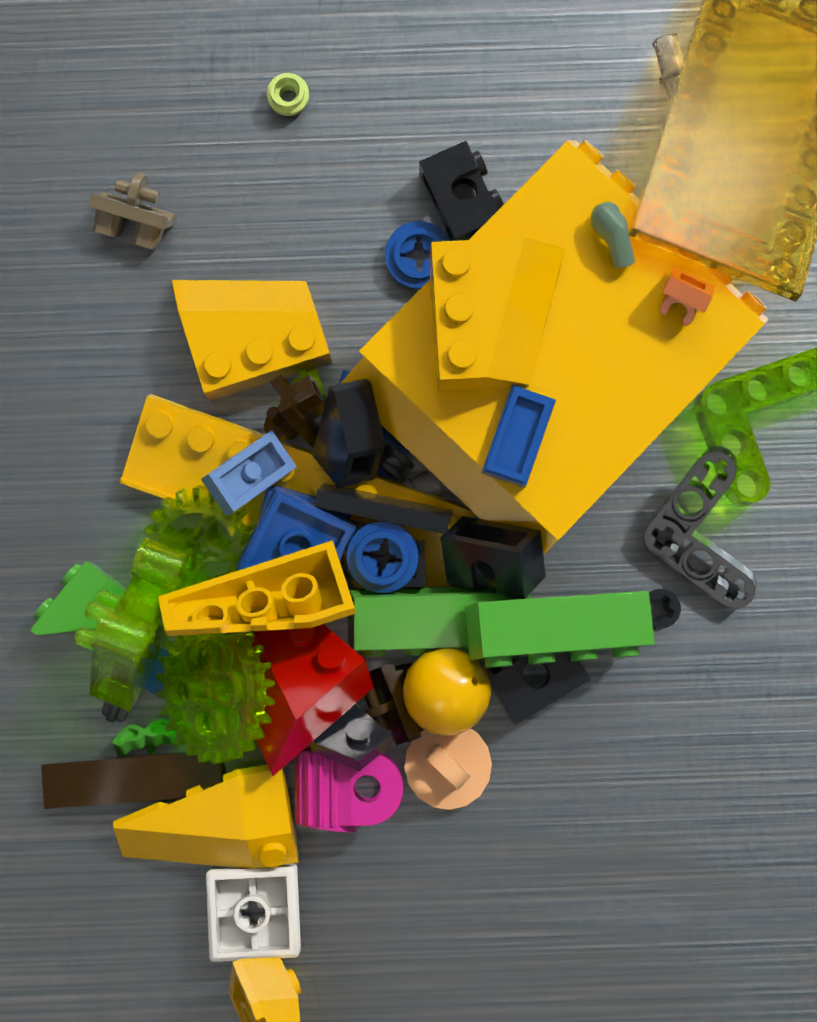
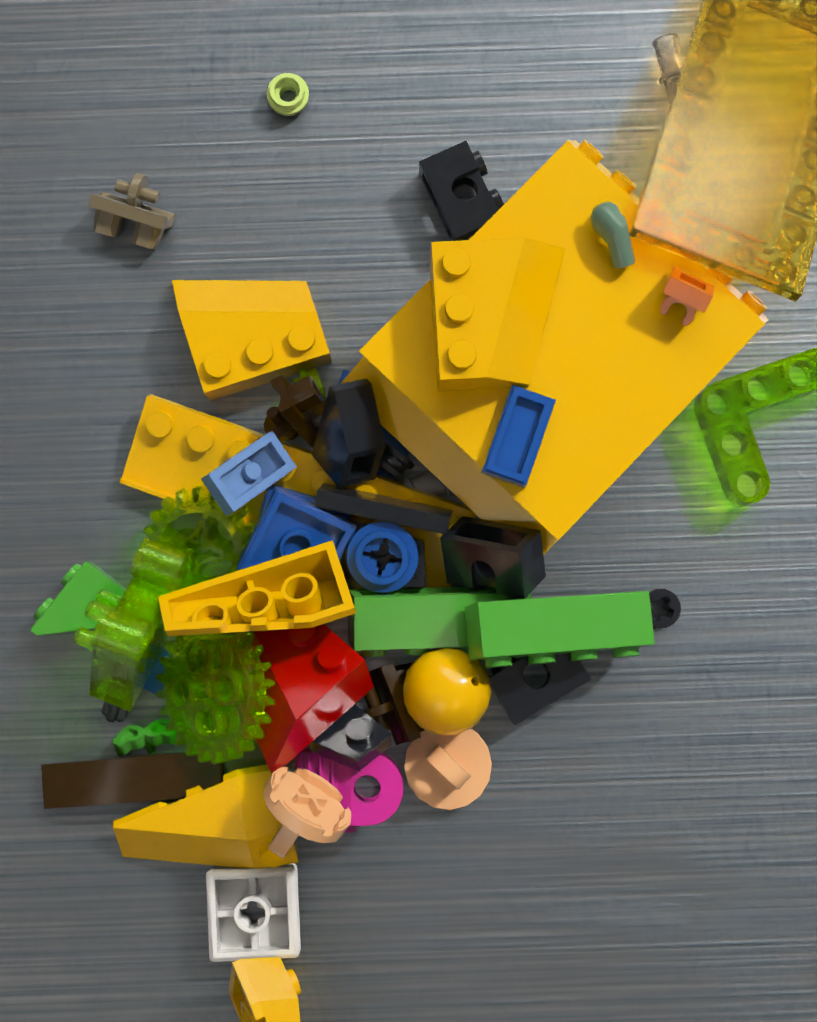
(305, 807): none -> light nougat tile
(403, 243): blue gear -> none
(685, 525): black beam -> none

